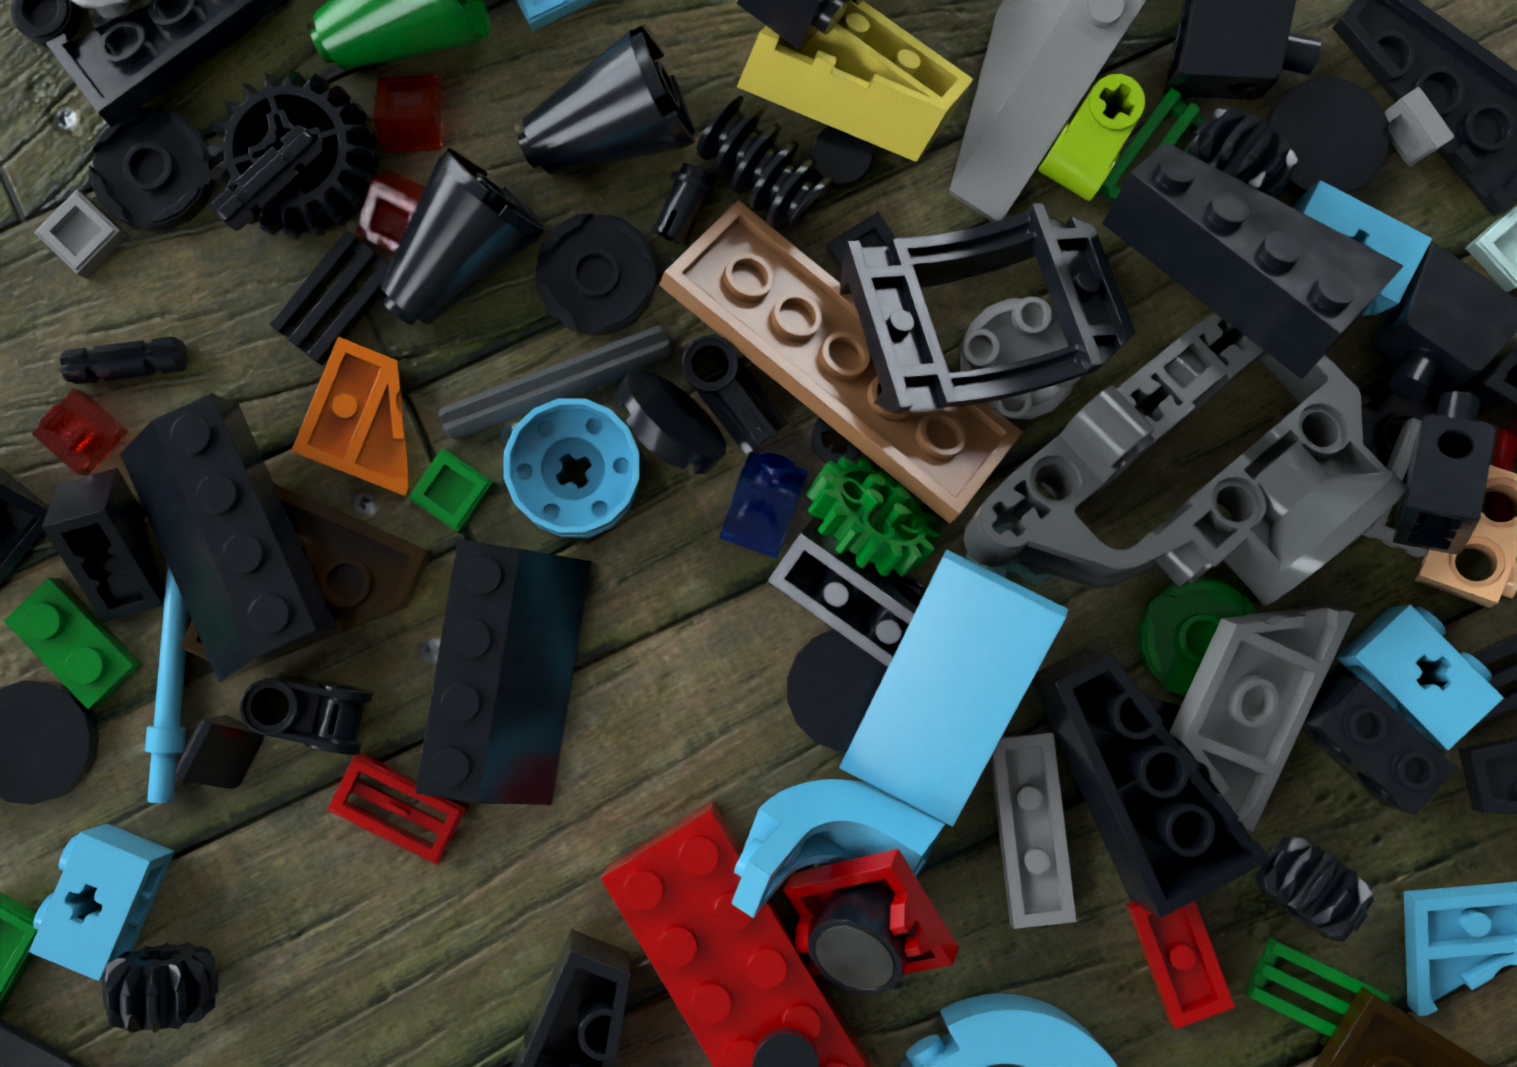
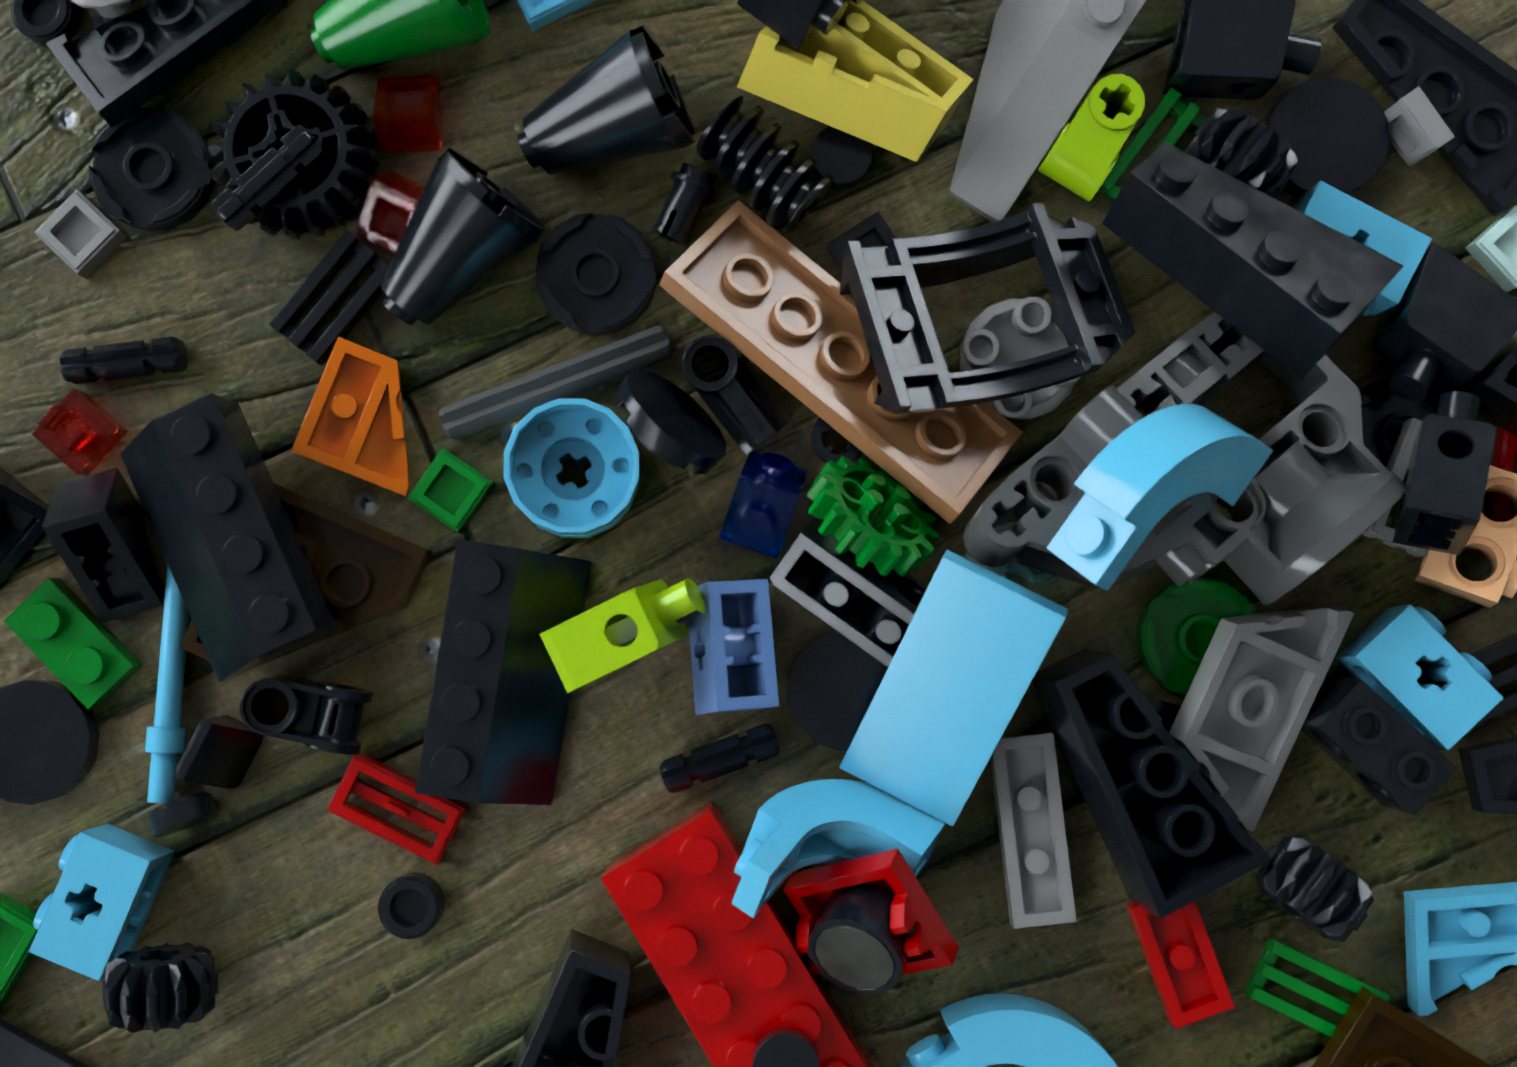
(182, 814): none -> black tile
(411, 905): none -> black tile
(622, 631): none -> lime torso
(719, 758): none -> black axle
(733, 648): none -> medium blue brick
(1145, 476): none -> medium azure arch

